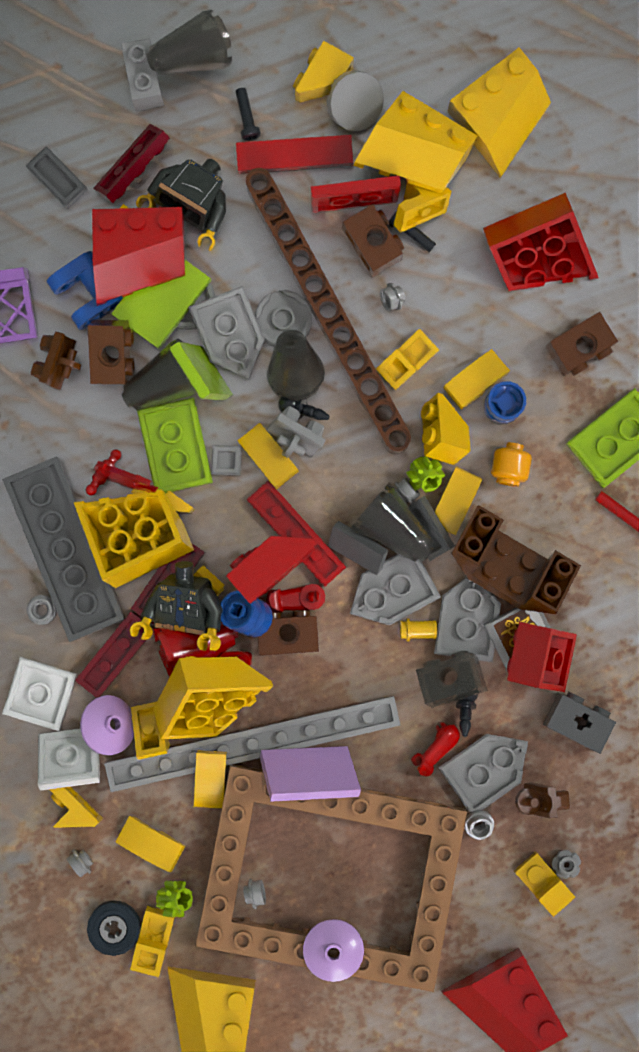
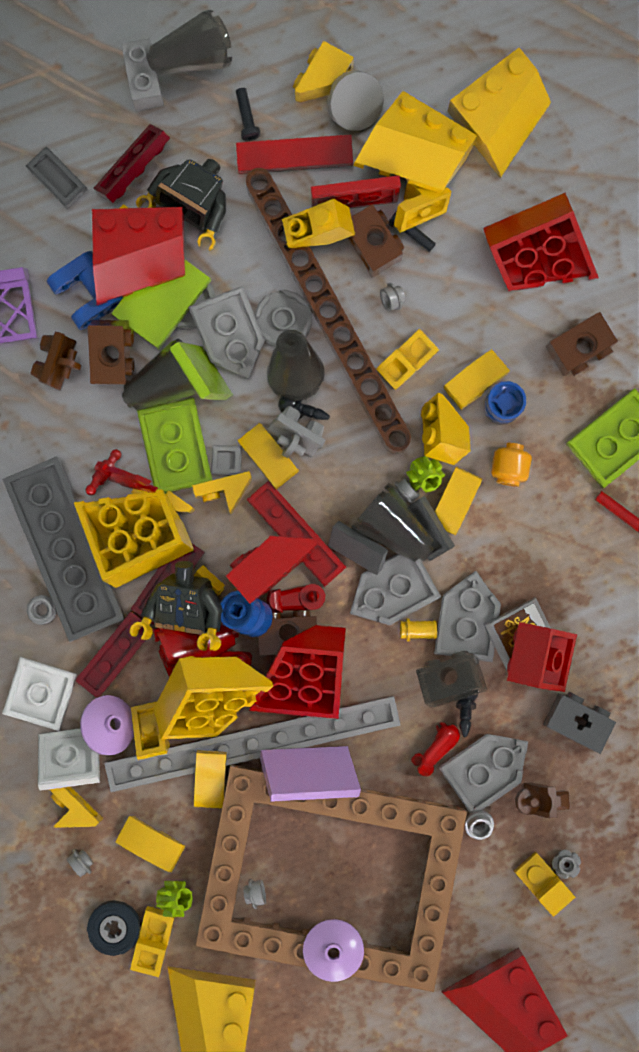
(232, 486): none -> yellow slope
(306, 675): none -> red wedge
(319, 225): none -> yellow slope
(512, 568): reddish brown slope -> none

